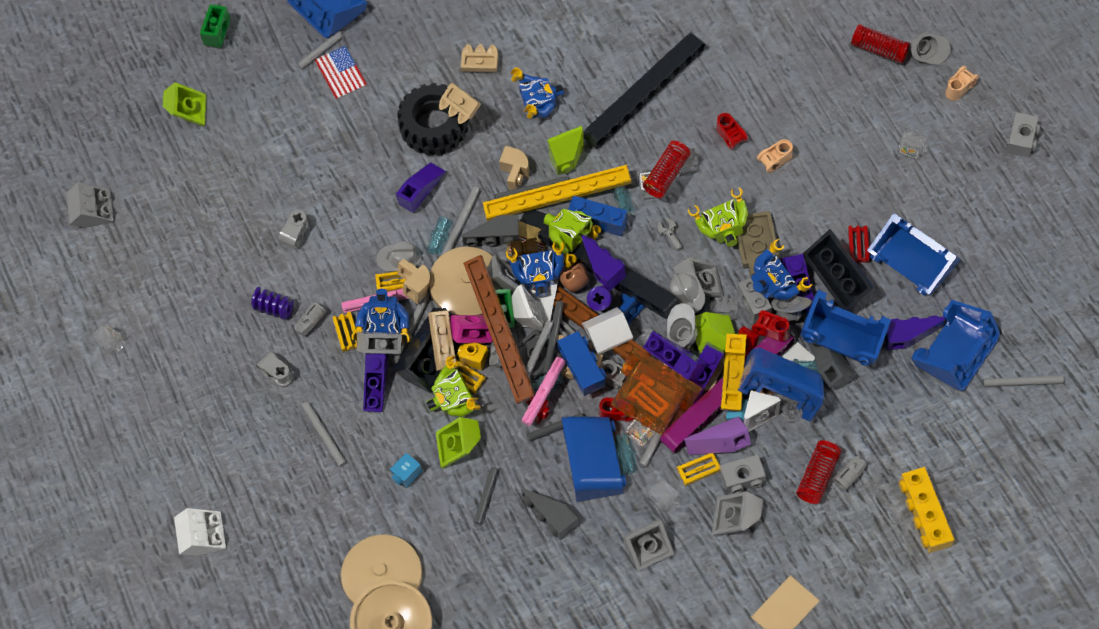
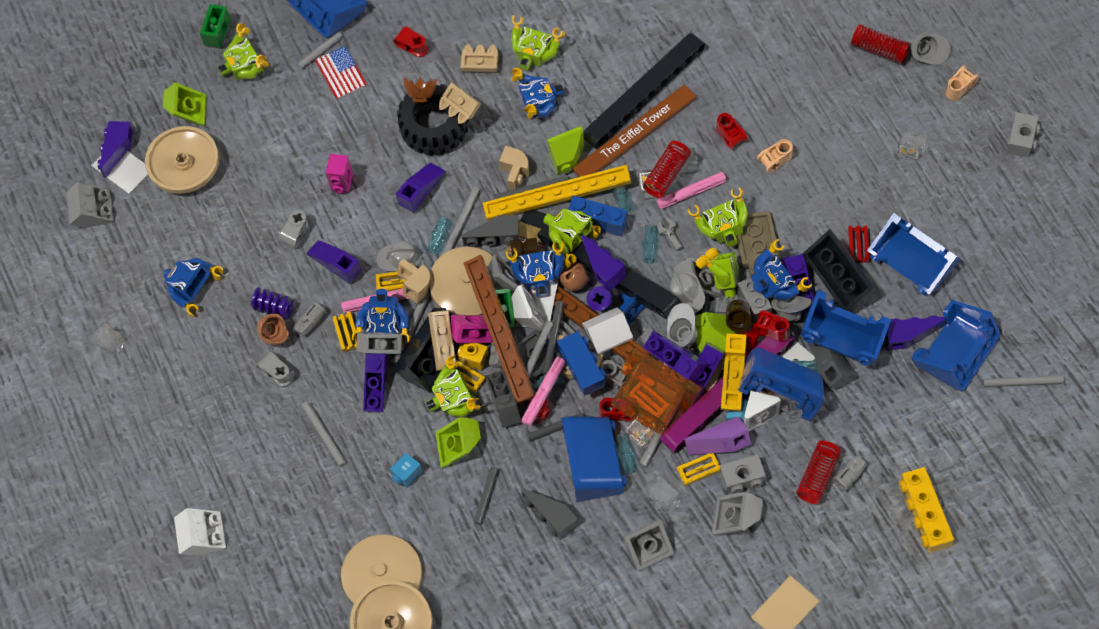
(117, 142): none -> dark purple slope
(127, 172): none -> white sticker
(182, 159): none -> tan dish
(187, 279): none -> blue torso
(242, 58): none -> lime torso
(277, 330): none -> nougat helmet
(335, 260): none -> dark purple slope
(339, 173): none -> dark pink brick
(411, 42): none -> red piece
(420, 90): none -> dark orange piece
(503, 398): none -> dark grey slope
(532, 45): none -> lime torso
(635, 132): none -> dark orange tile
(649, 244): none -> clear light blue pin
(691, 190): none -> bright pink axle
(724, 268): none -> lime torso
(738, 320): none -> dark brown wheel

